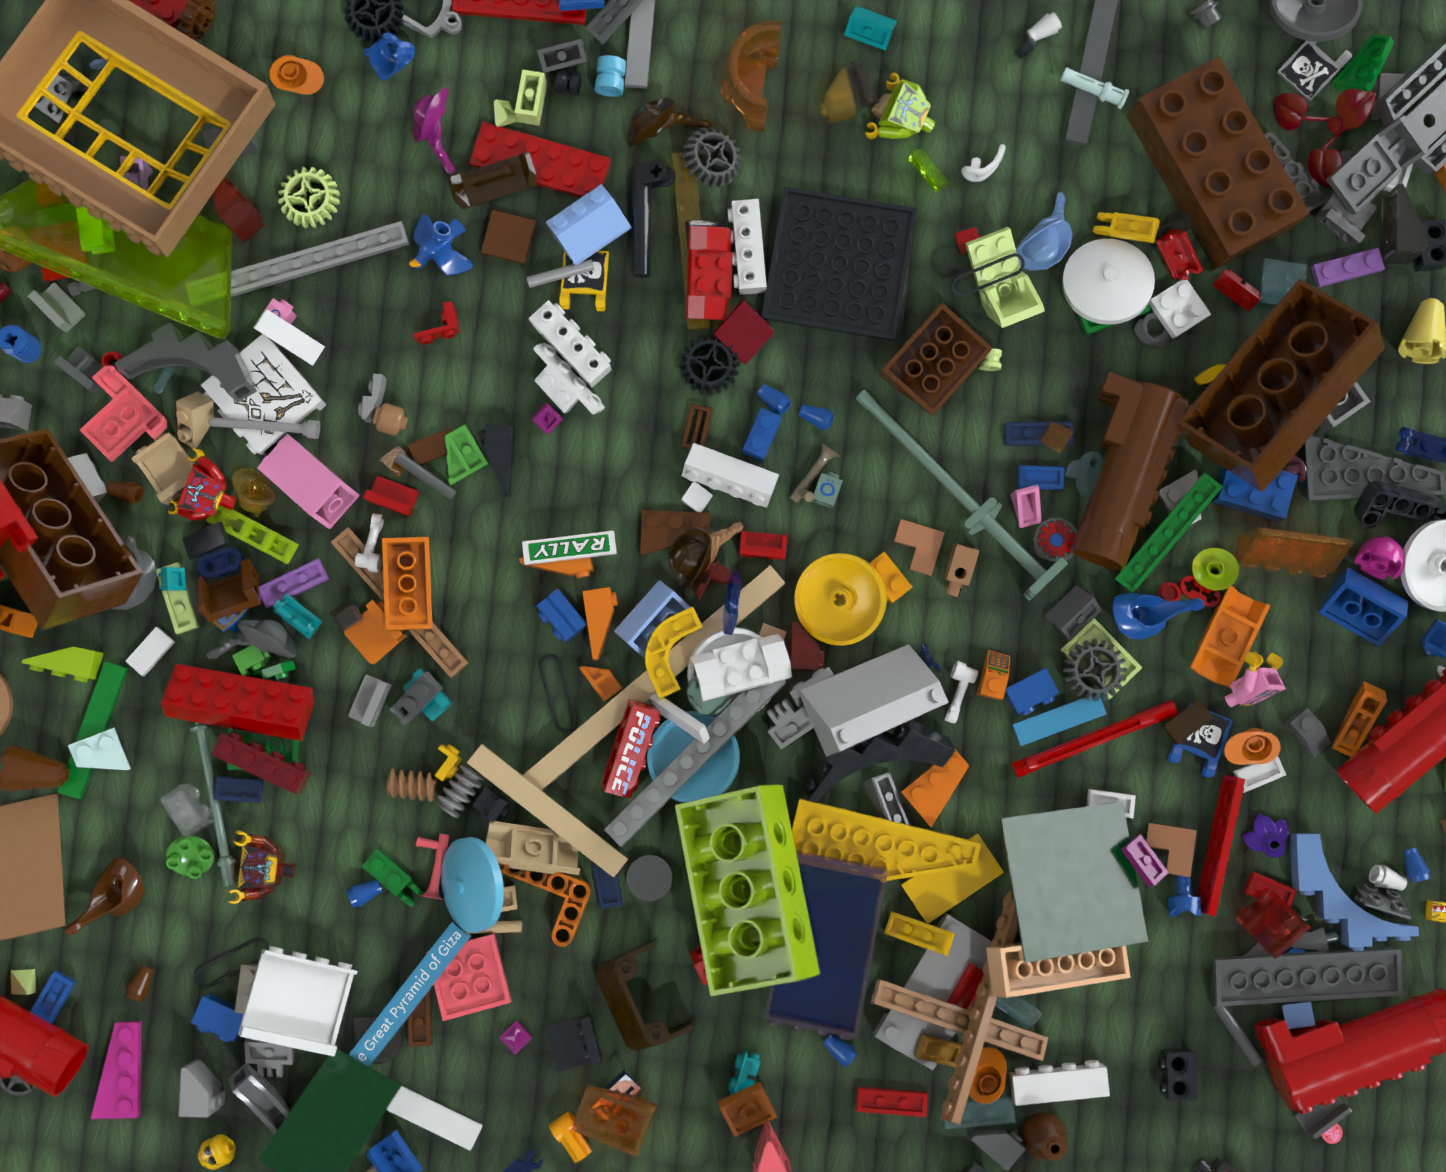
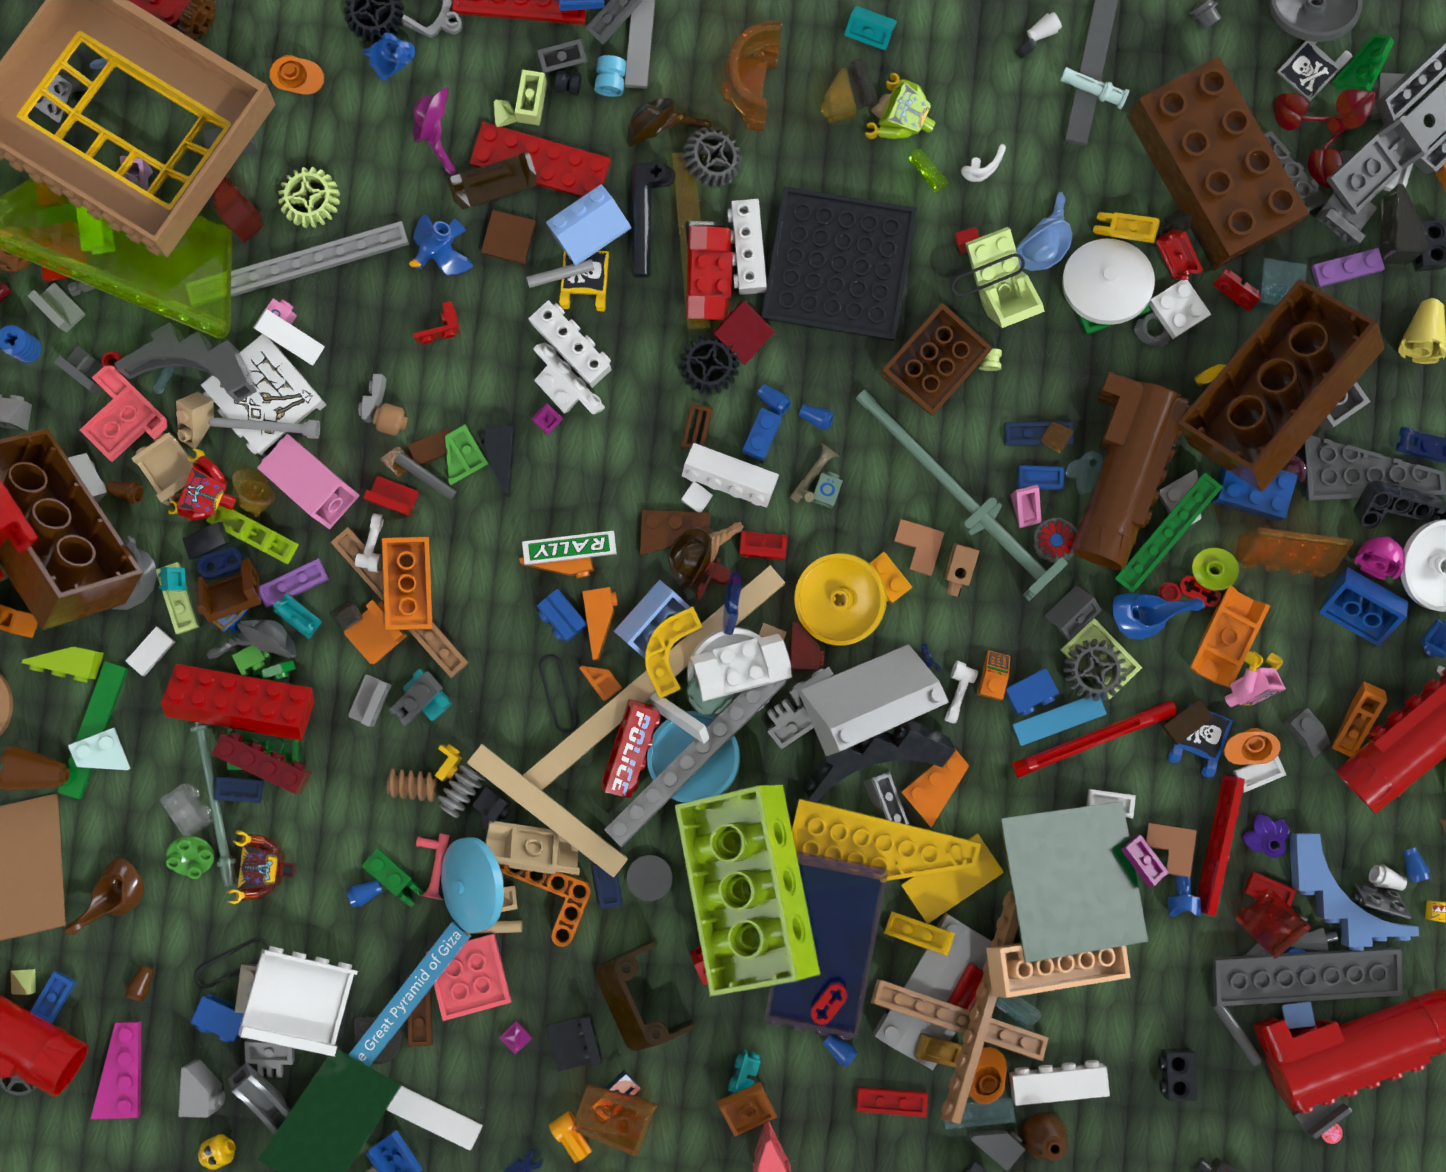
(824, 999): none -> red beam

